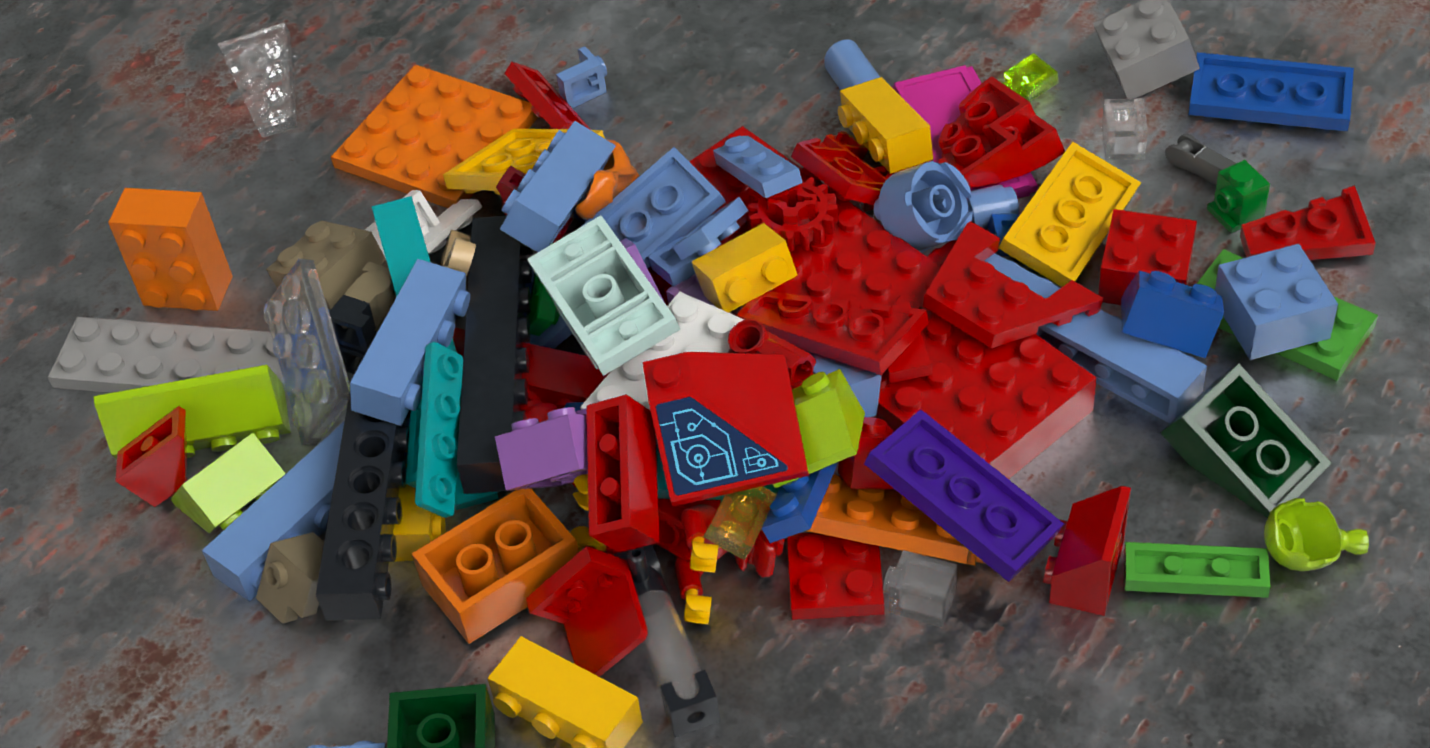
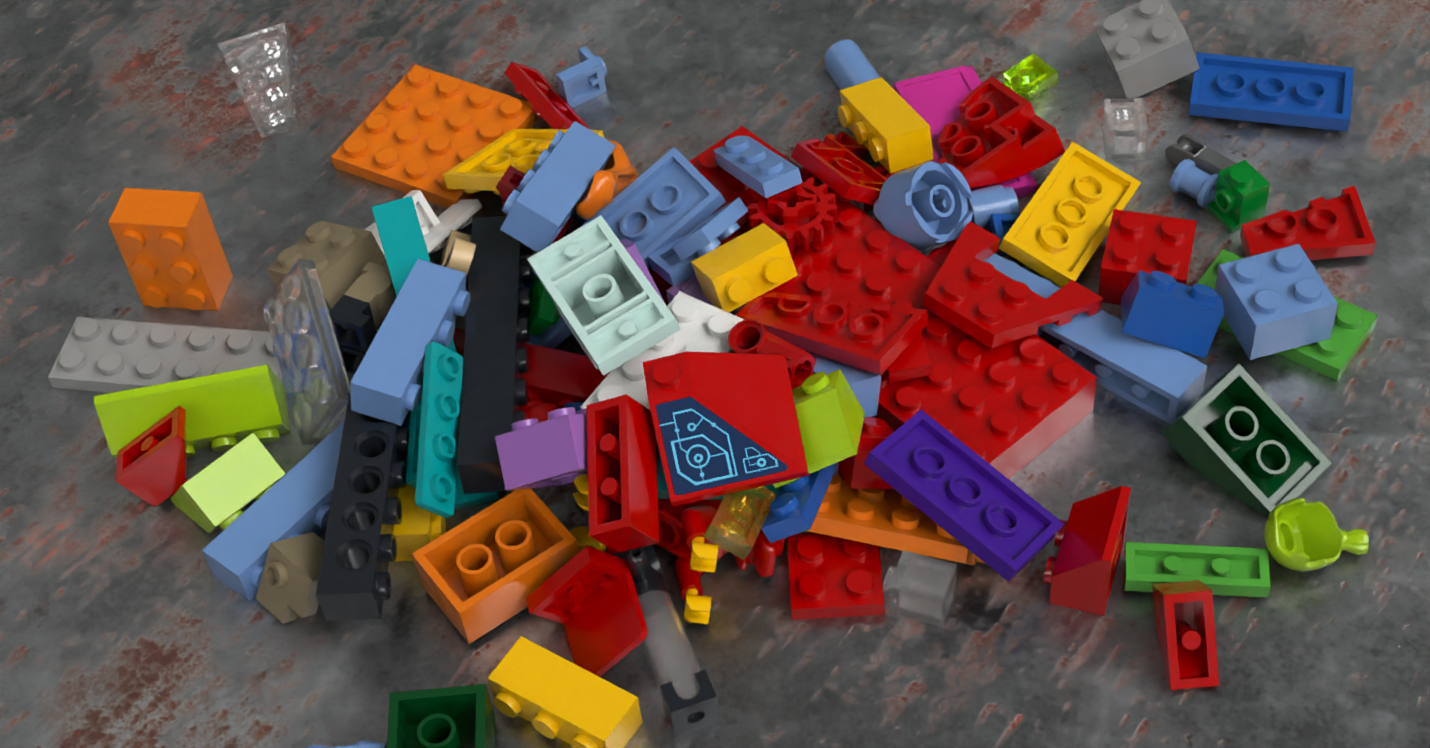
(1186, 633): none -> red slope
(1194, 182): none -> medium blue bush

